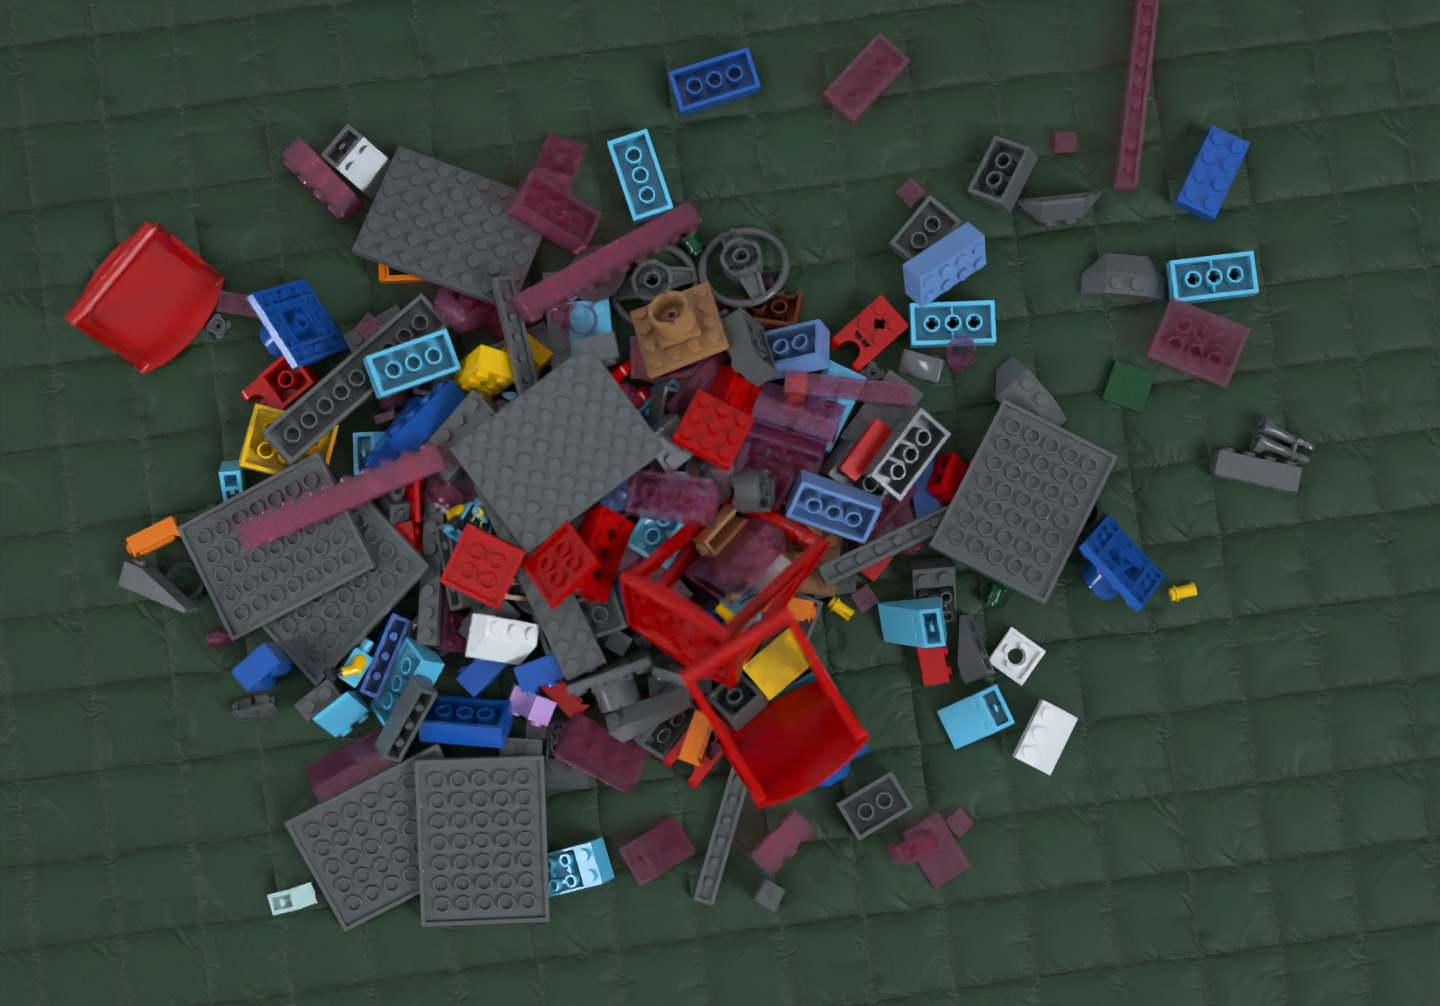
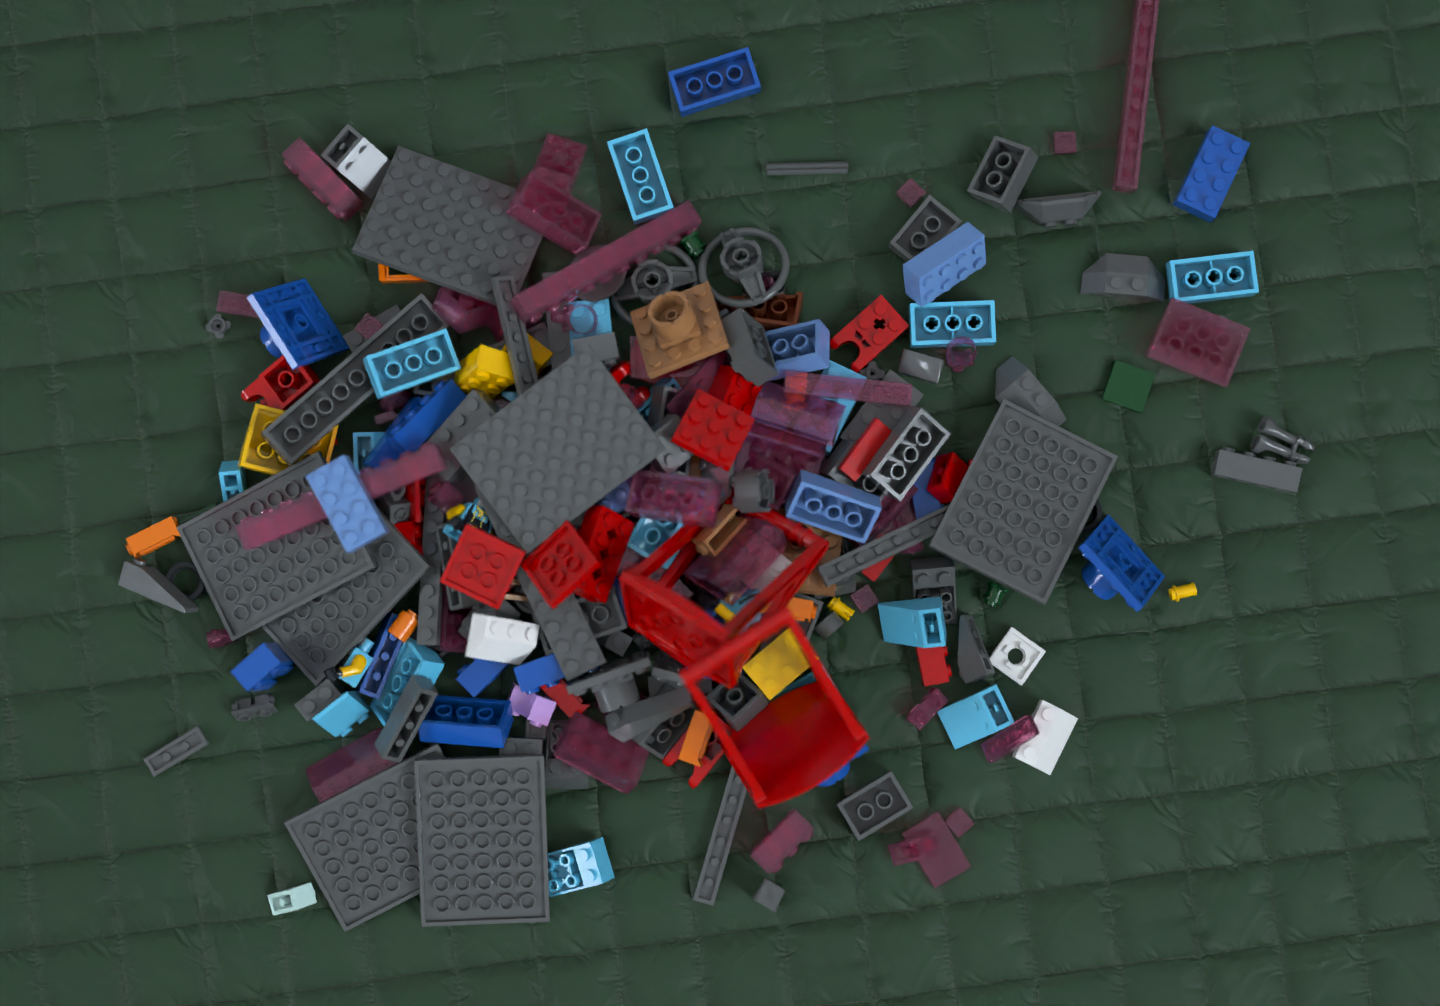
(148, 298): red piece -> none
(176, 751): none -> dark grey tile
(347, 504): none -> medium blue brick
(404, 625): none -> orange brick
(656, 850): clear pink slope -> none
(807, 168): none -> dark grey axle
(828, 625): none -> dark grey piece
(866, 79): clear pink brick -> none
(930, 705): none -> clear pink hinge
(1010, 739): none -> clear pink plate

